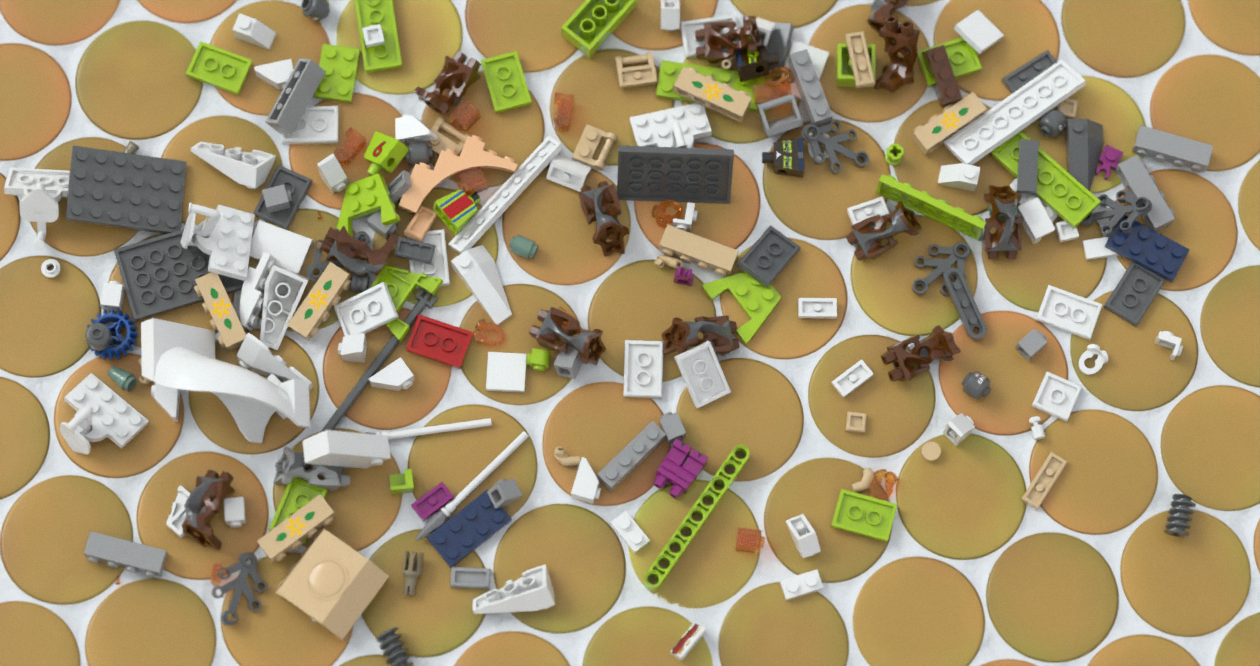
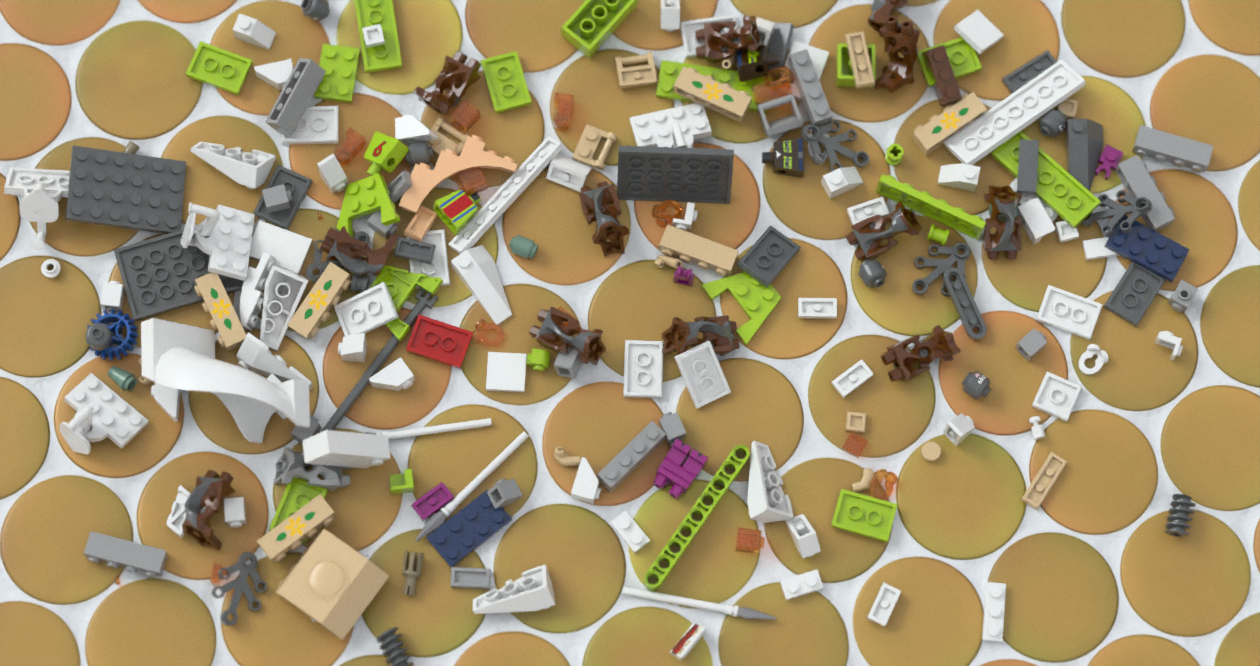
(302, 433): none -> light grey brick
(743, 612): none -> white piece
(765, 494): none -> white wedge
(841, 181): none -> white slope
(854, 445): none -> clear orange tile
(872, 273): none -> dark grey head
(884, 604): none -> white plate
(938, 234): none -> lime bush
(993, 612): none -> white plate
(1182, 296): none -> light grey brick

